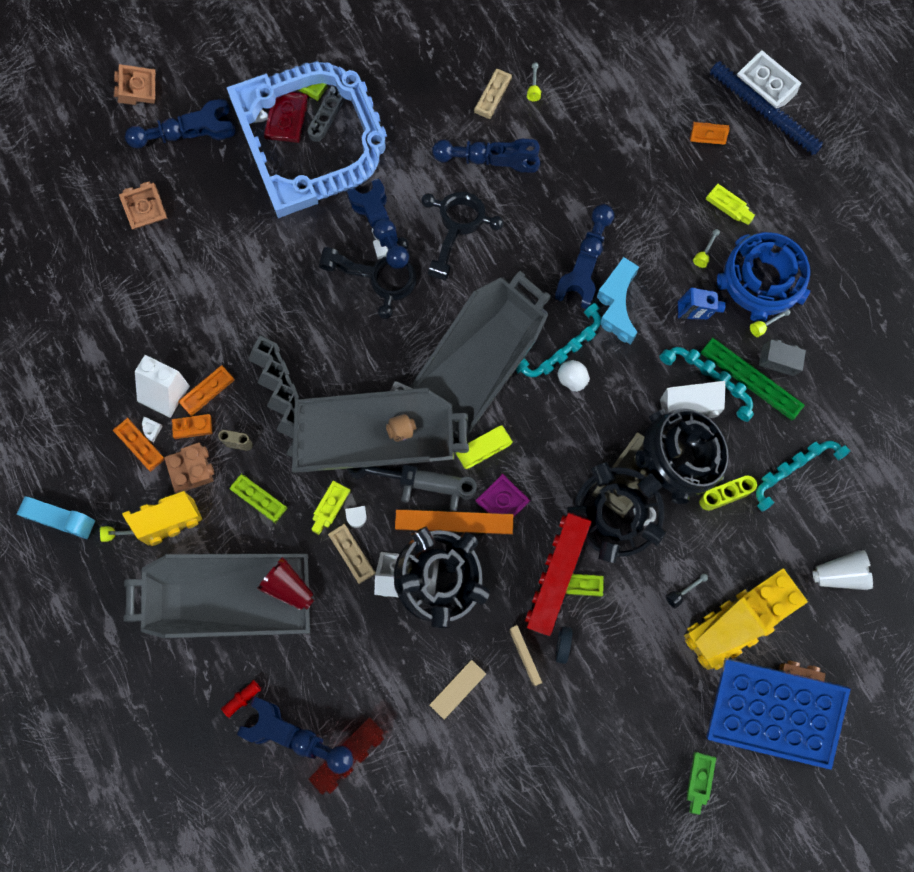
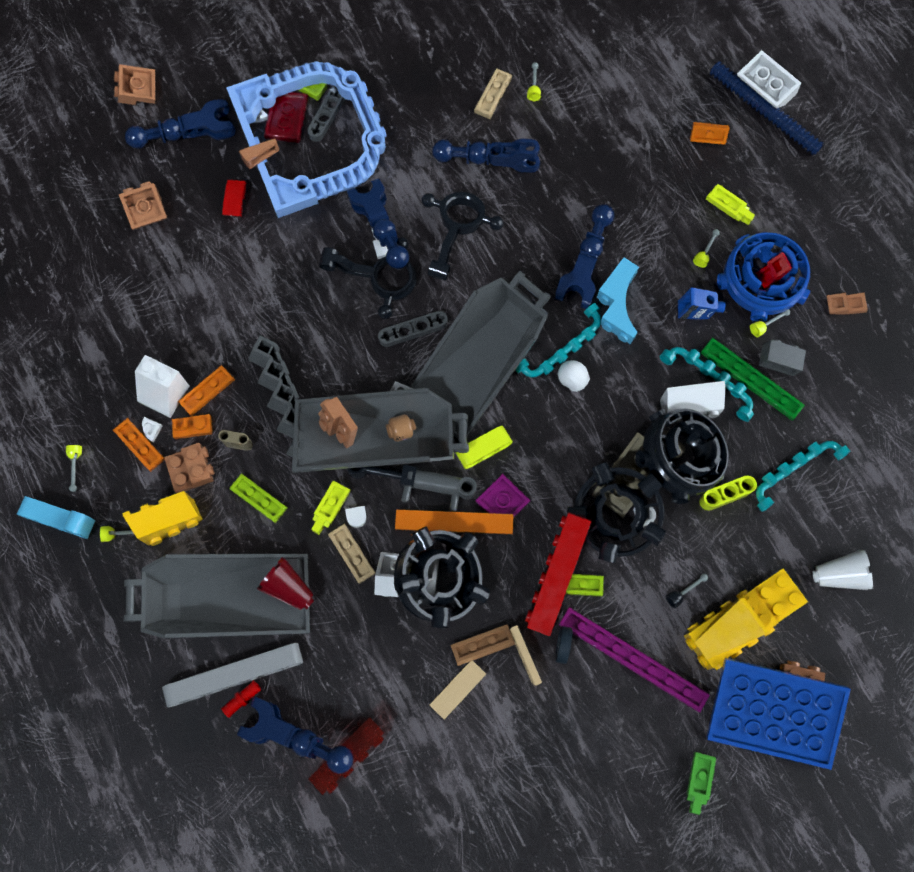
(73, 452): none -> hinge
(232, 675): none -> light grey beam
(234, 198): none -> red slope
(257, 153): none -> nougat slope
(336, 420): none -> nougat plate
(412, 326): none -> dark grey beam
(482, 645): none -> medium nougat plate
(635, 660): none -> magenta tile
(774, 271): none -> red slope
(847, 304): none -> nougat slope

